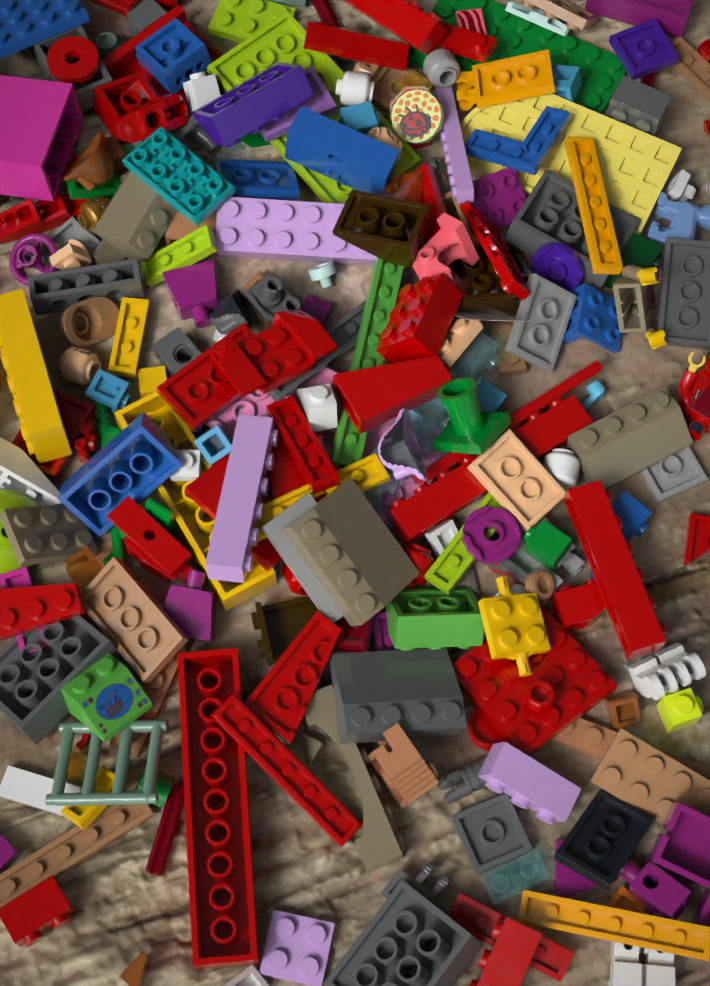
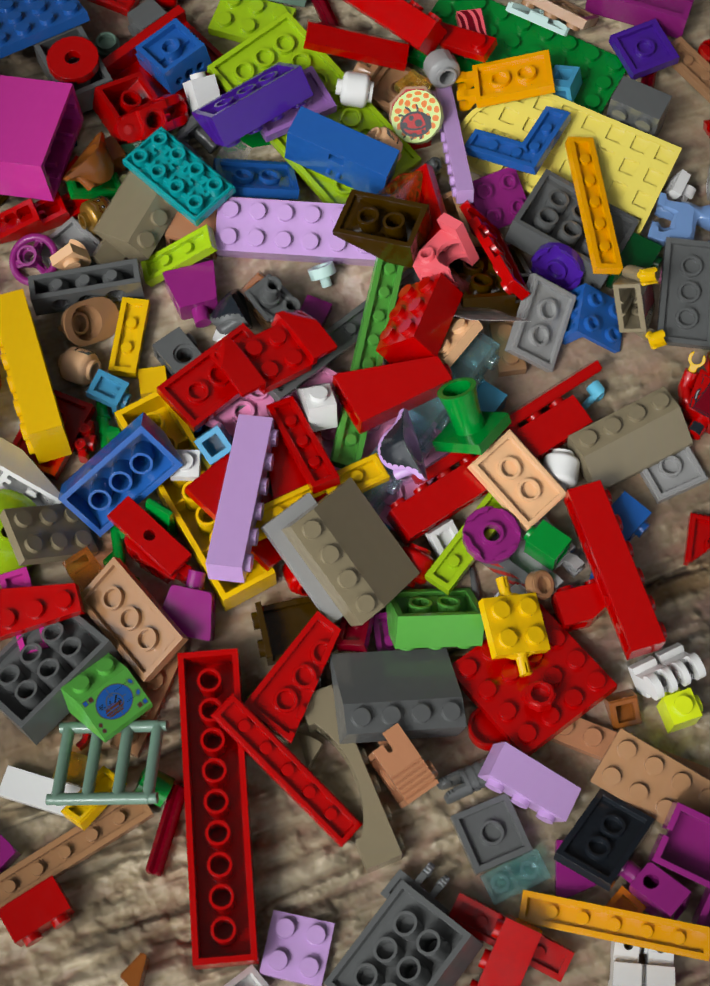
(359, 117): dark azure brick -> none

